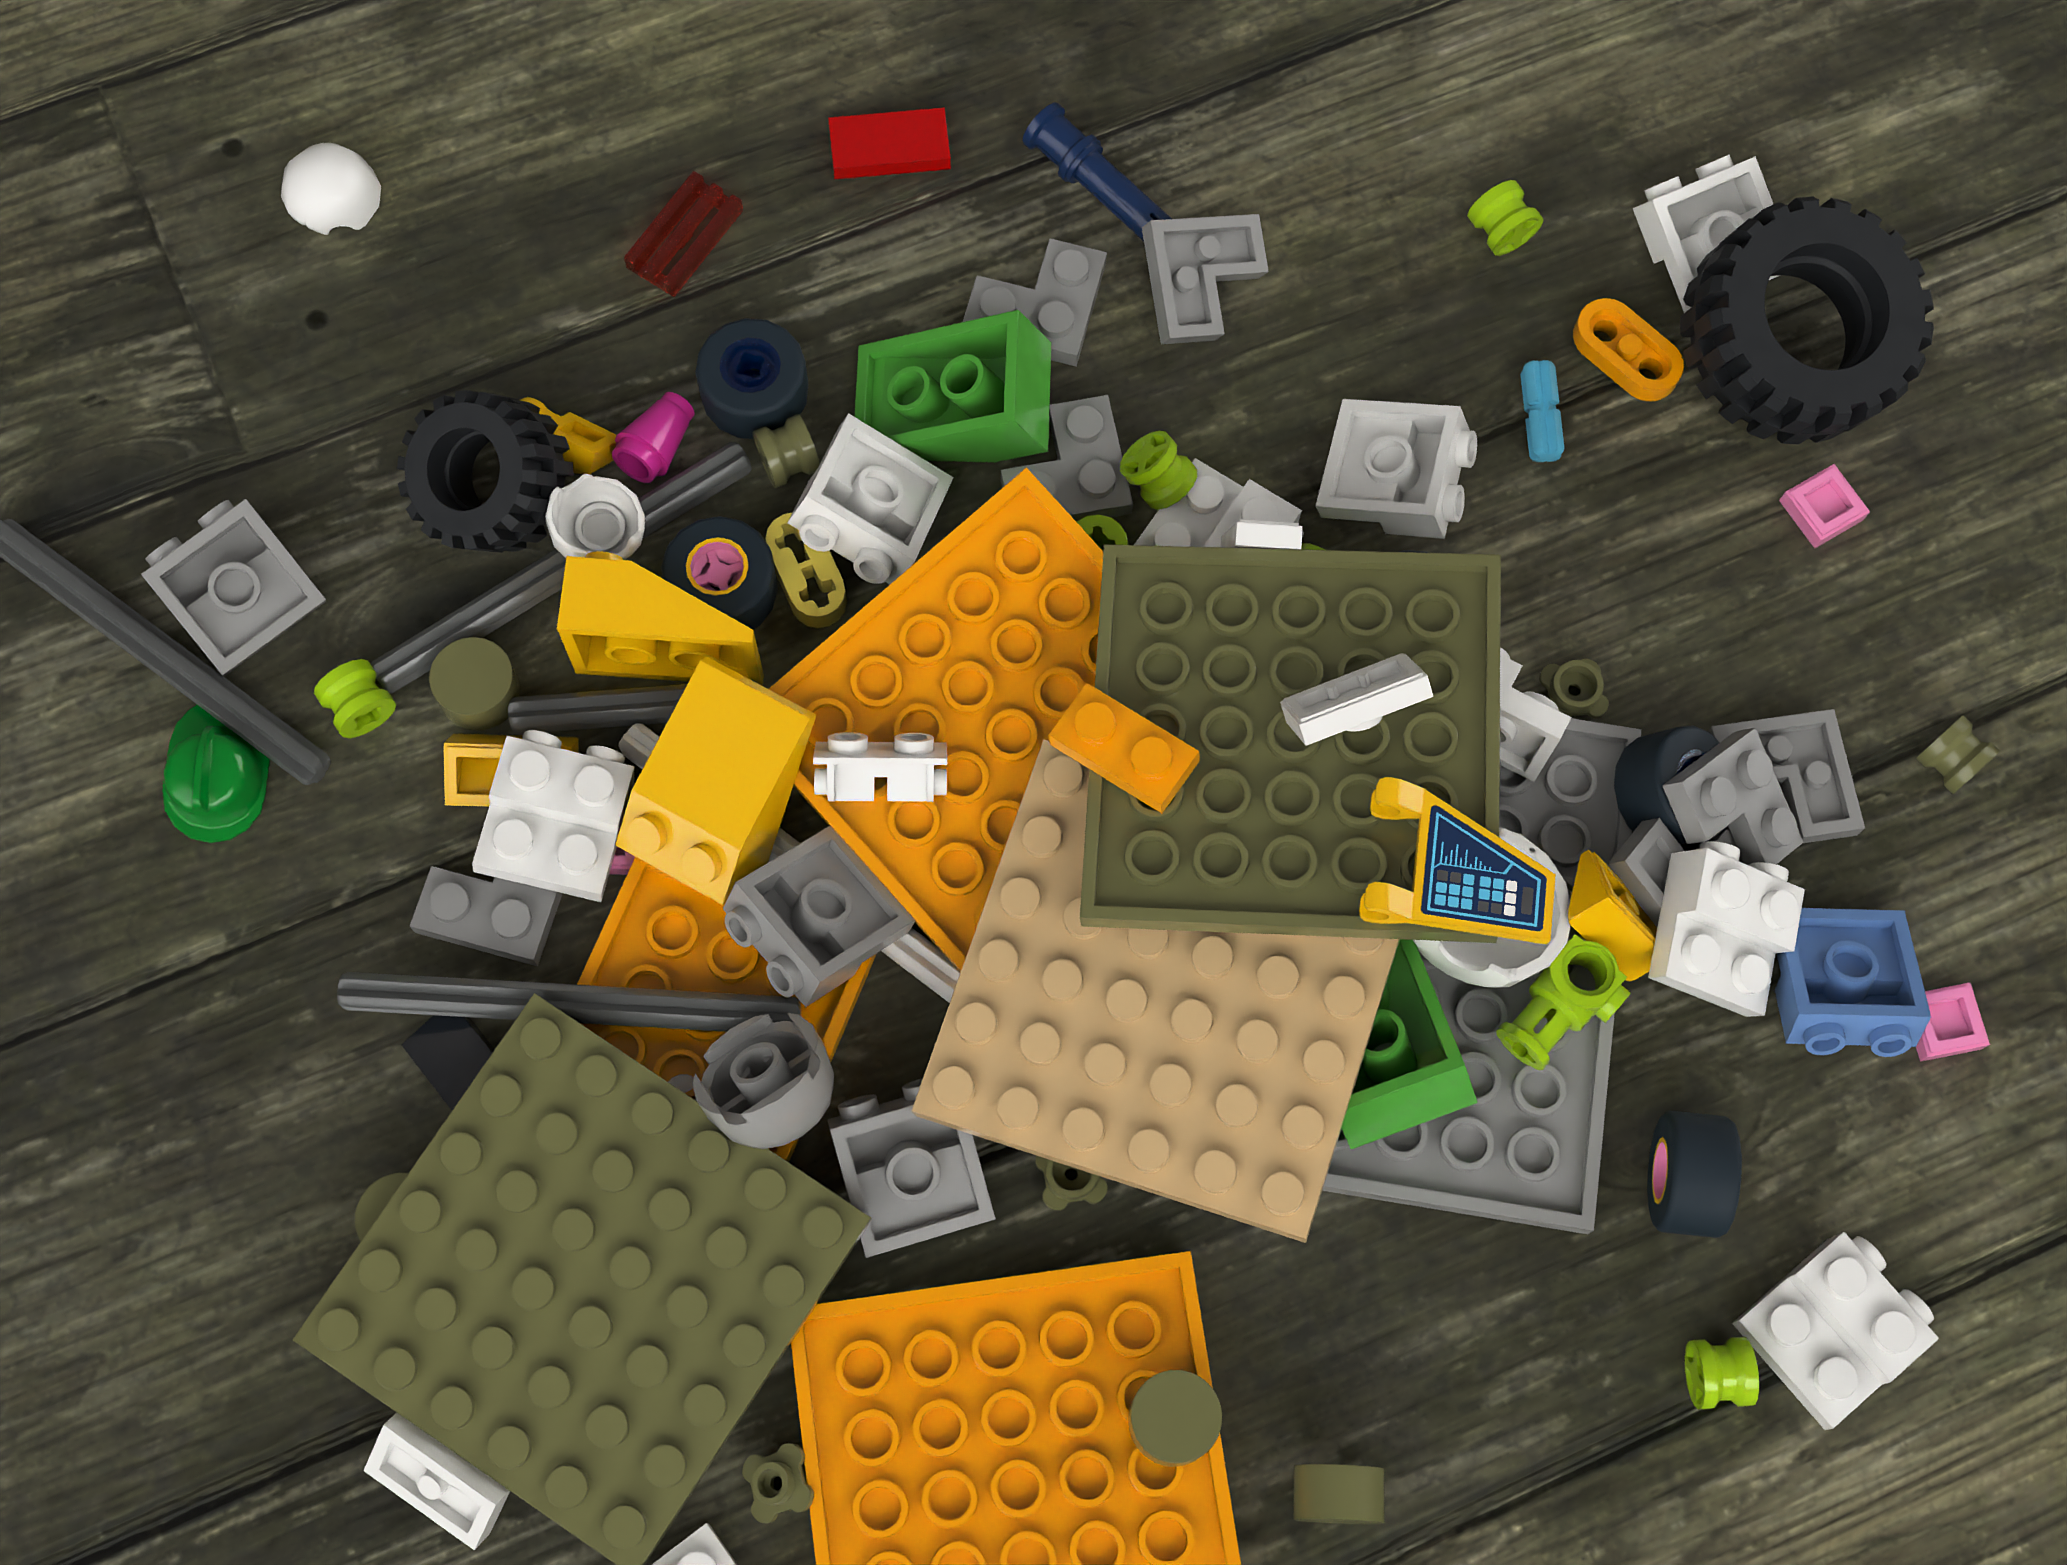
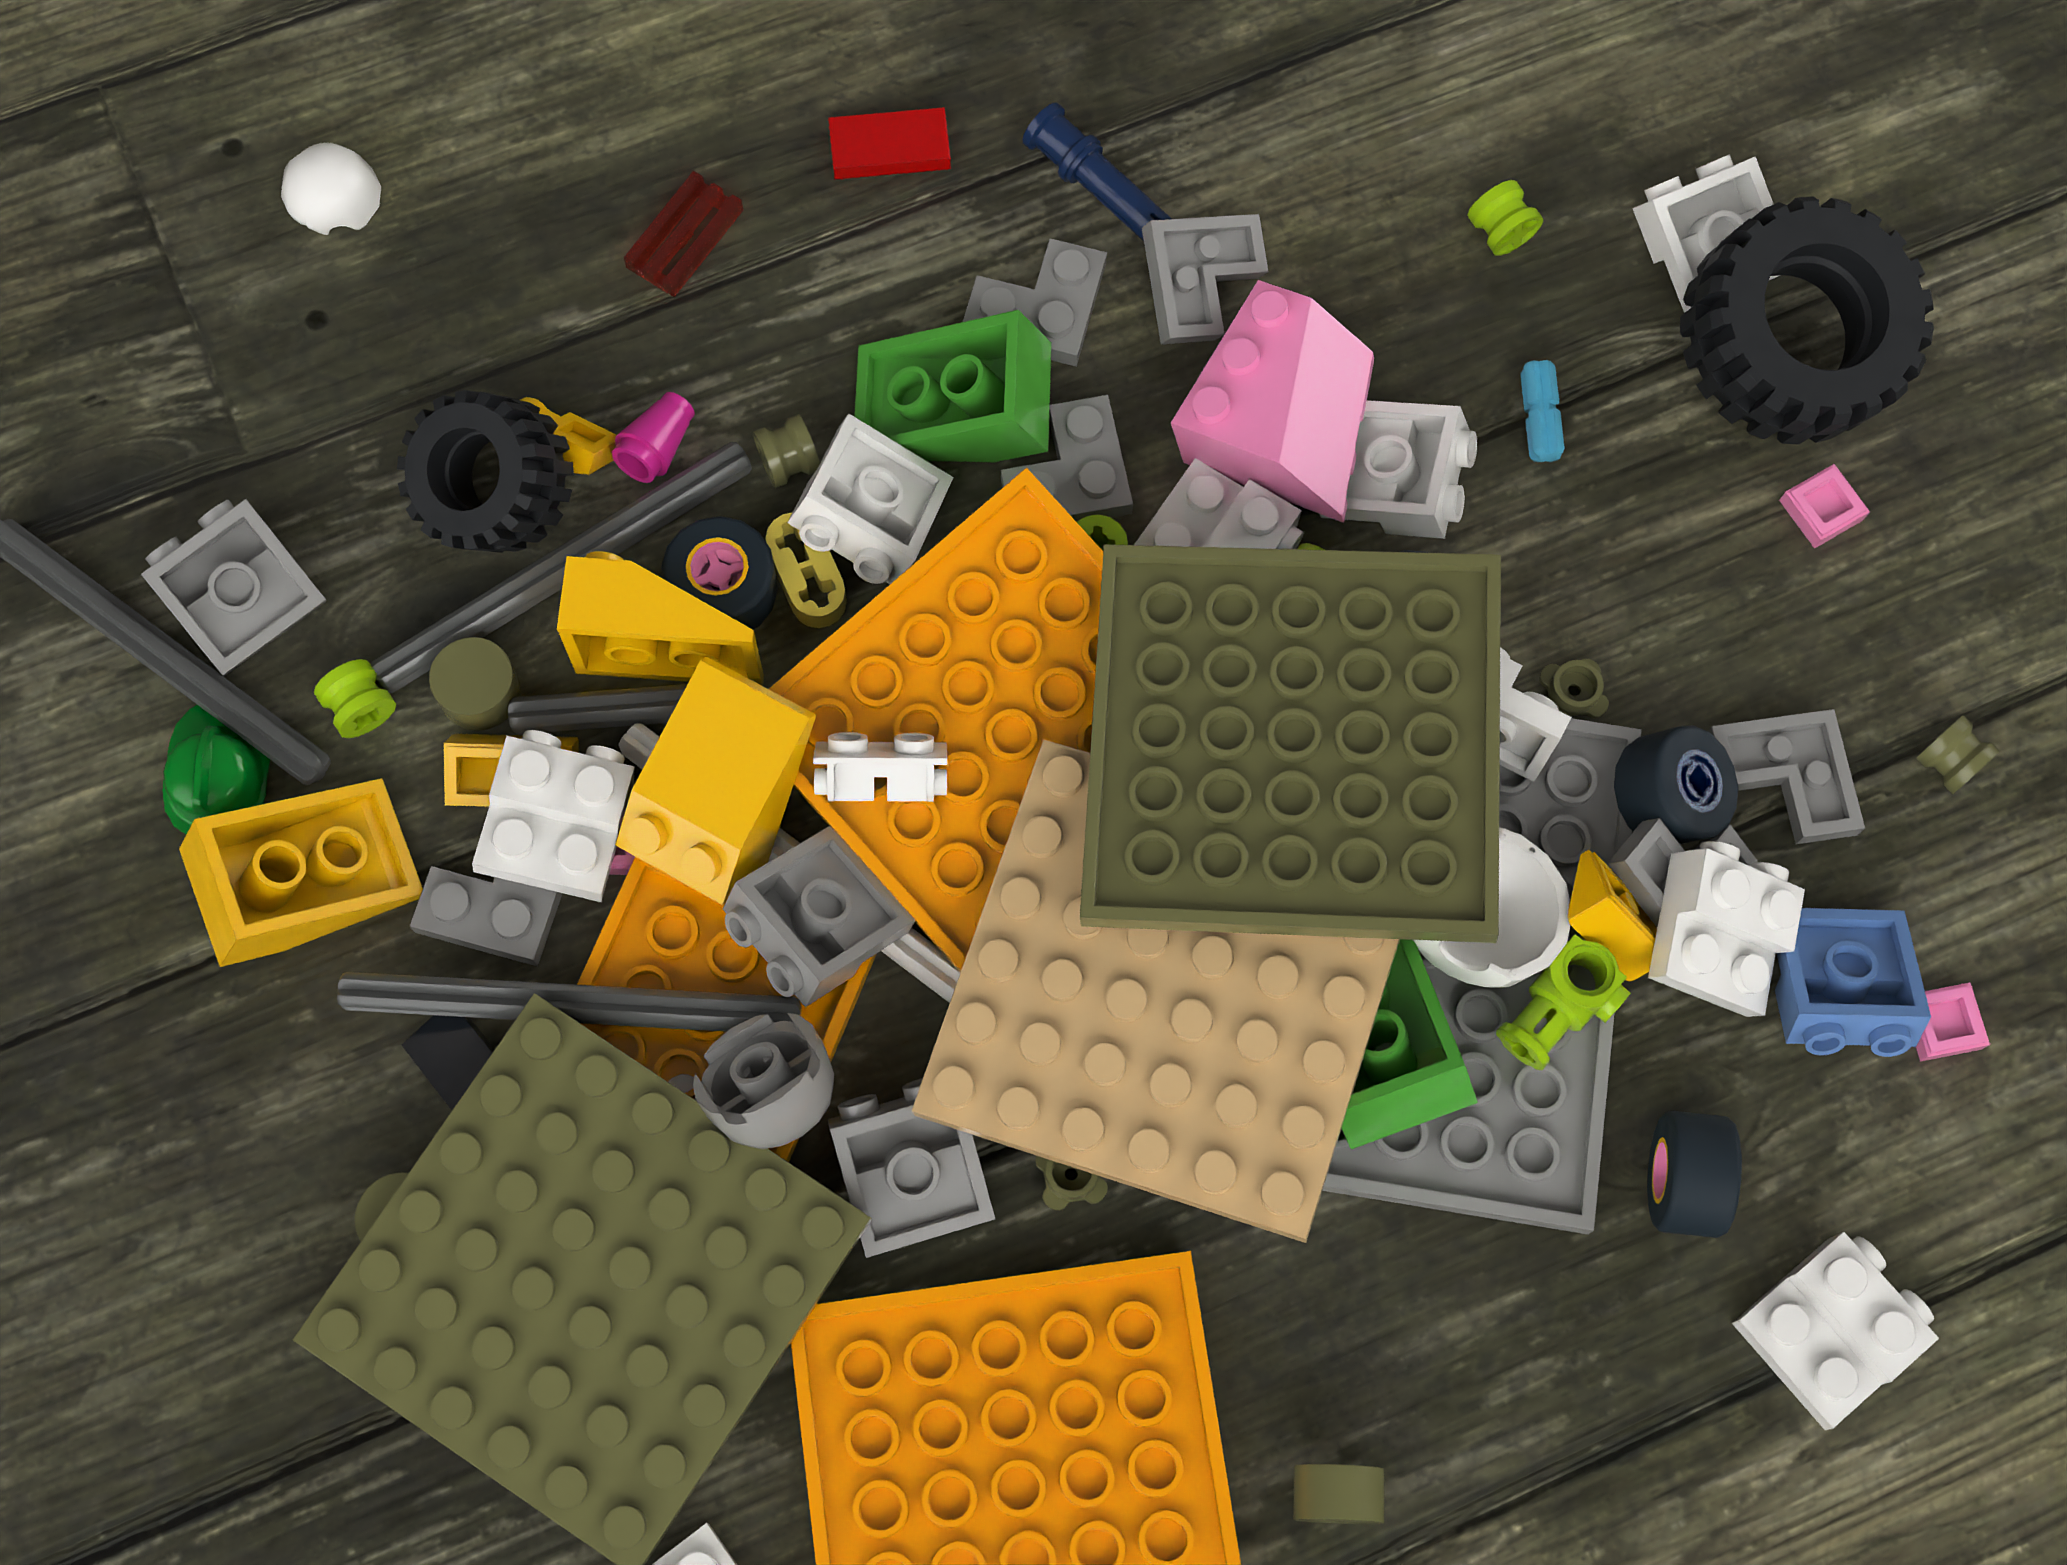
(297, 869): none -> yellow slope
(436, 1481): white plate -> none
(595, 517): white hair -> none
(744, 398): black wheel -> none
(794, 1493): olive plate -> none
(1124, 748): light orange plate -> none
(1158, 470): lime wheel -> none
(1175, 1418): olive piece -> none
(1263, 535): white plate -> none
(1281, 401): none -> bright pink wedge
(1356, 699): white plate -> none
(1460, 875): flag -> none
(1632, 348): light orange plate -> none
(1721, 1373): lime wheel -> none
(1737, 790): light grey plate -> none

